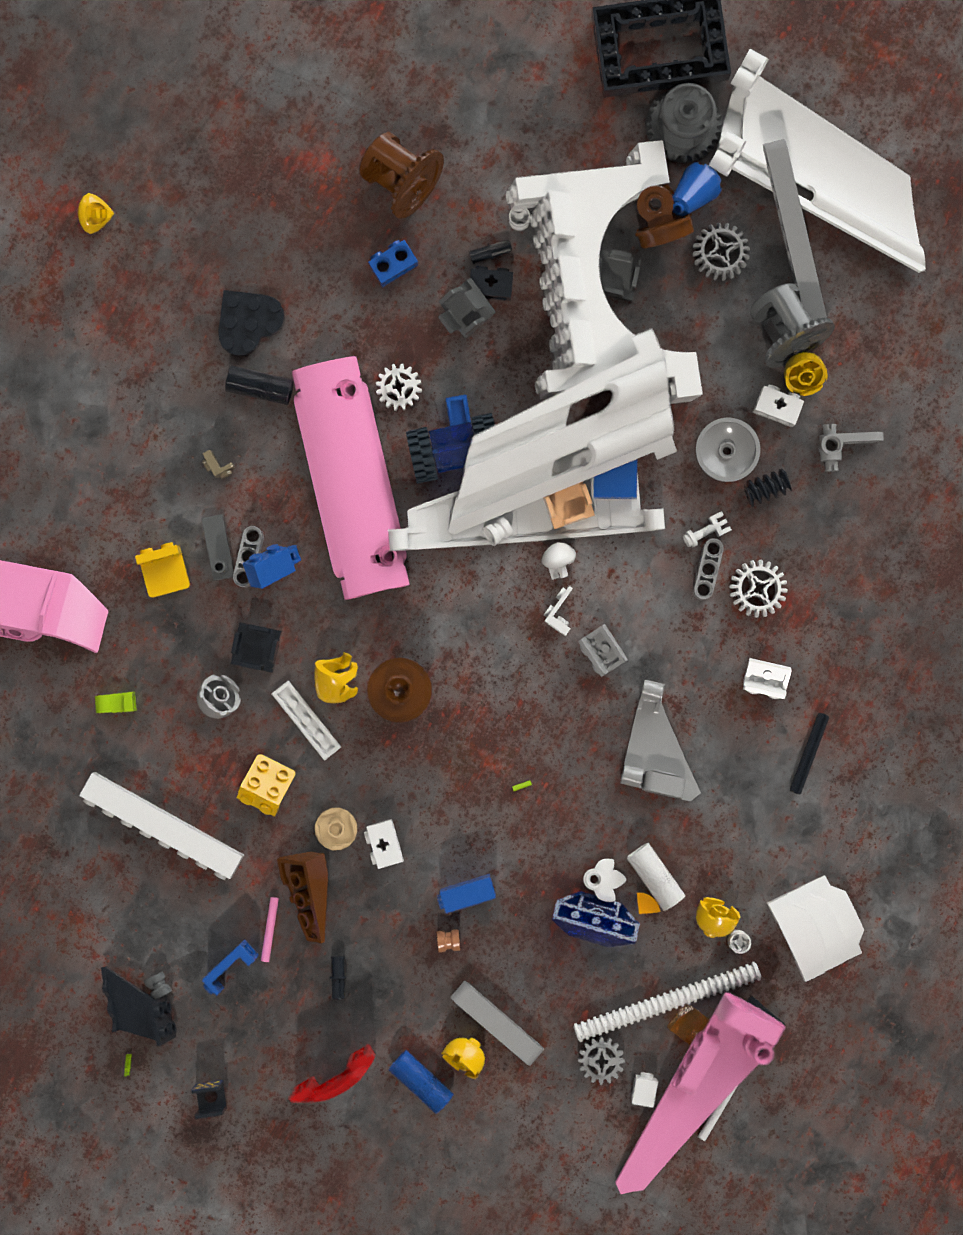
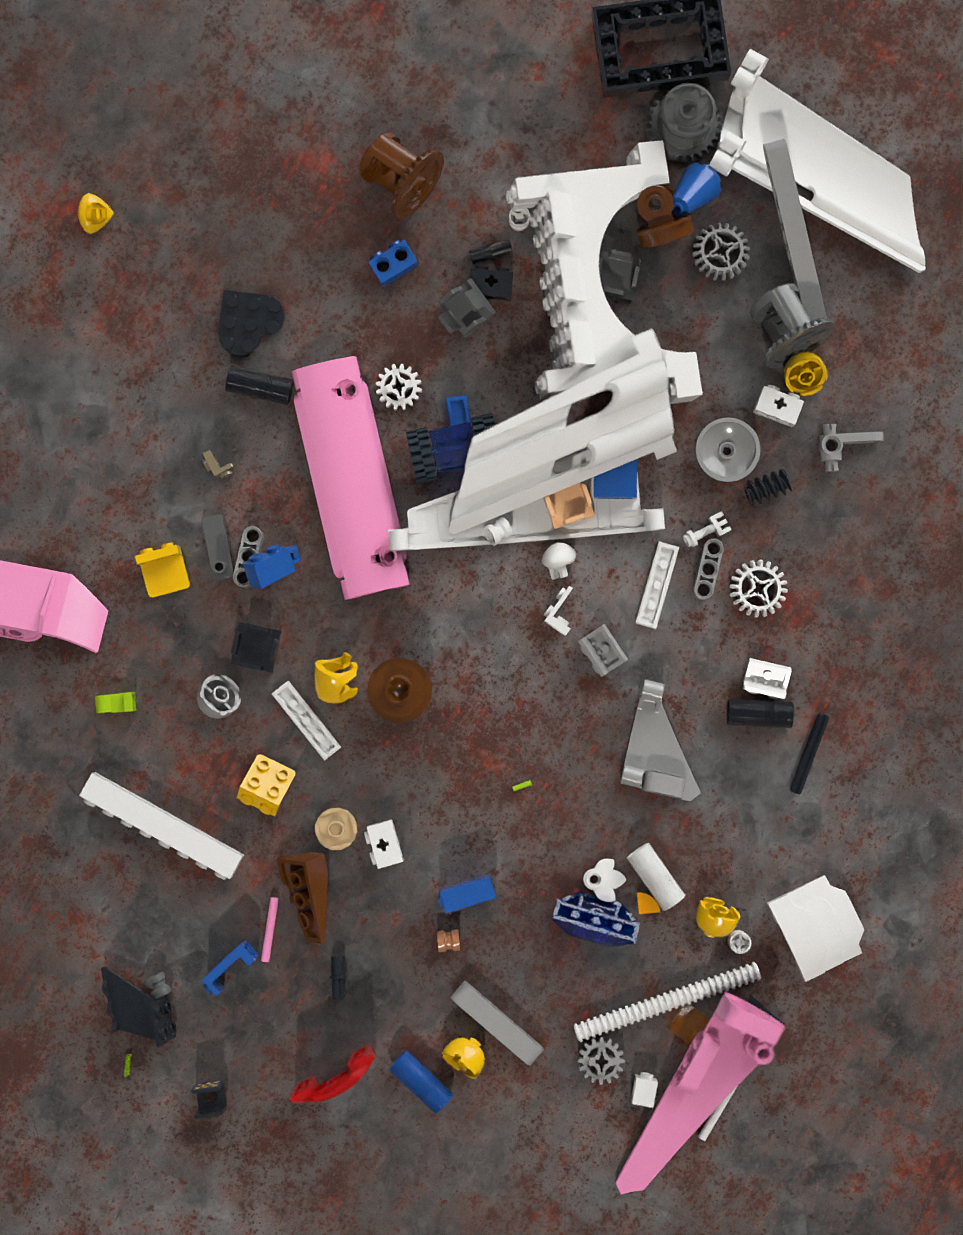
(657, 585): none -> white tile
(759, 713): none -> black piece

